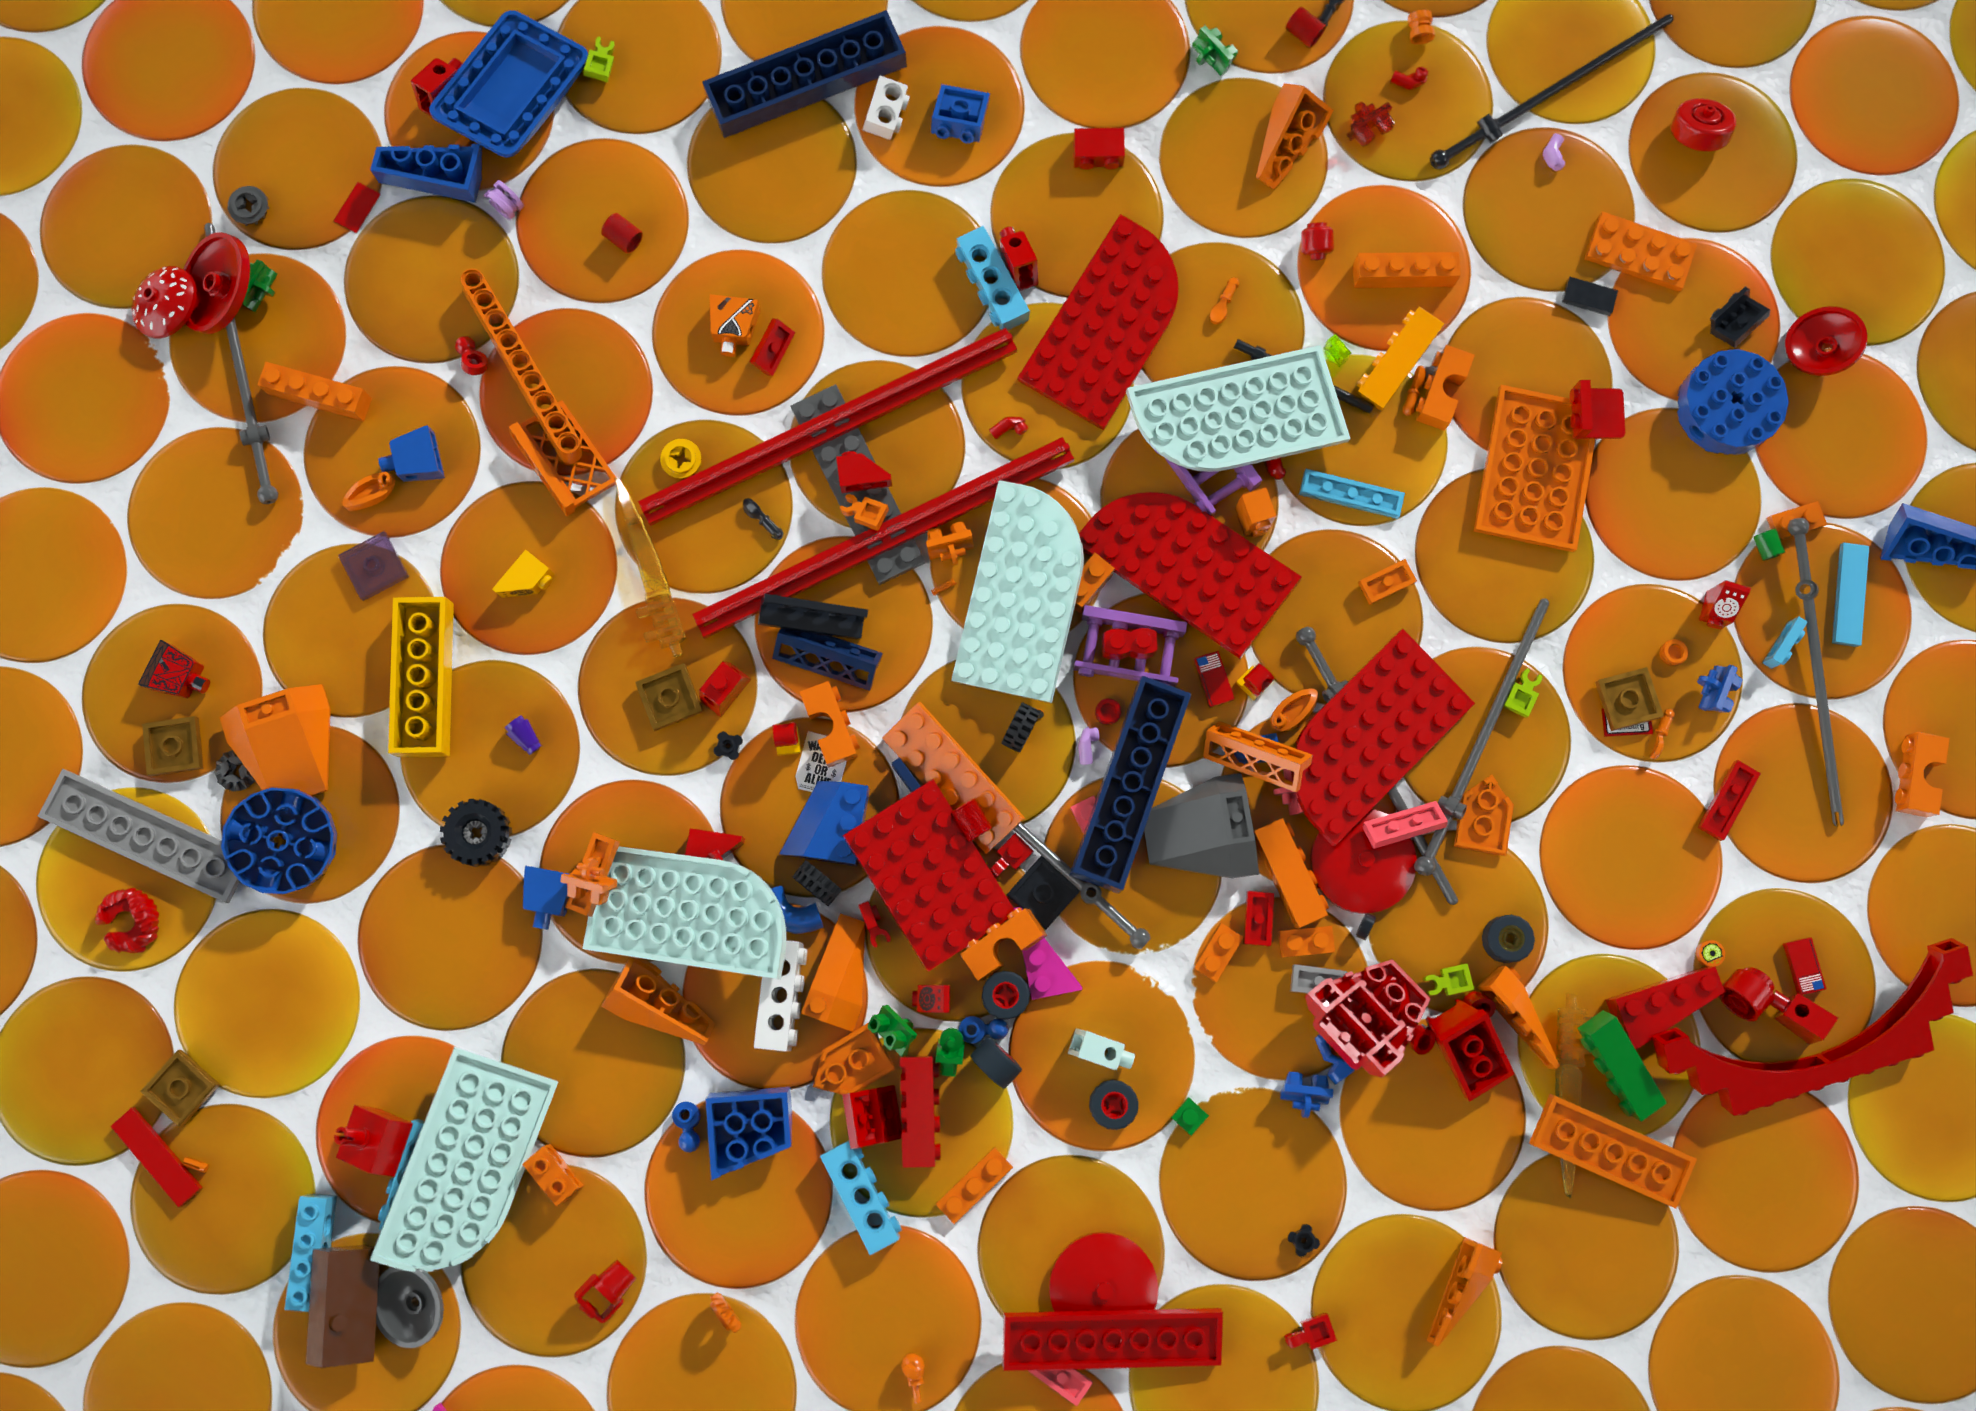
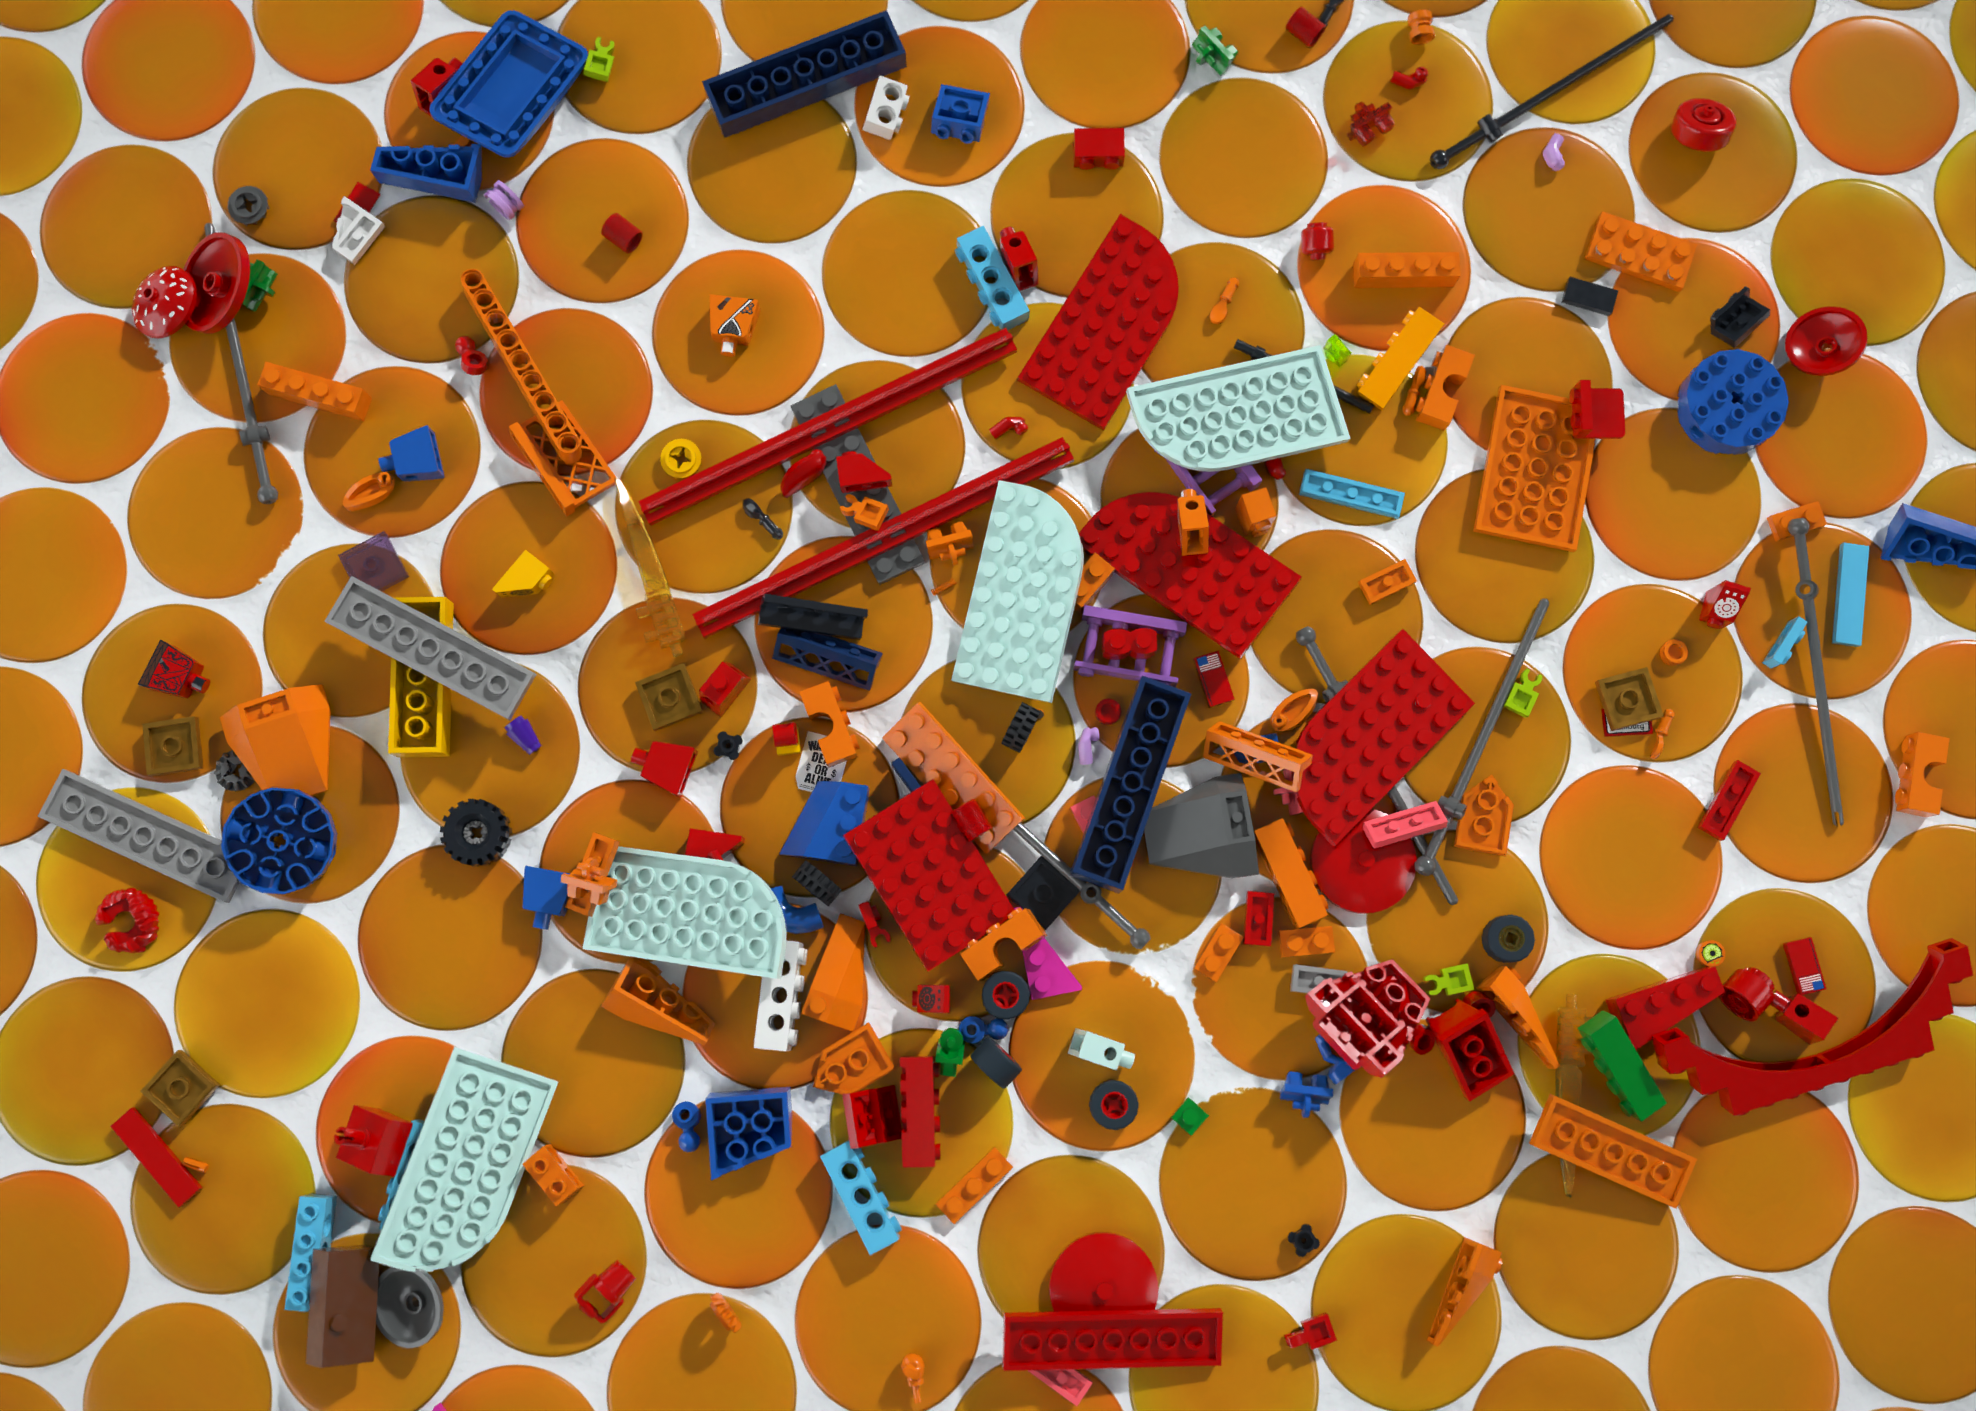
(355, 231): none -> white wing
(430, 648): none -> light grey plate
(666, 765): none -> red torso
(772, 347): red plate -> none
(803, 473): none -> red arm
(894, 1030): green hips -> none
(1013, 853): red plate -> none
(1192, 516): none -> orange torso
(1255, 680): red leg -> none
(1294, 122): orange wedge -> none
(1365, 926): black tile -> none
(1716, 688): blue hips -> none
(1769, 544): green gear -> none

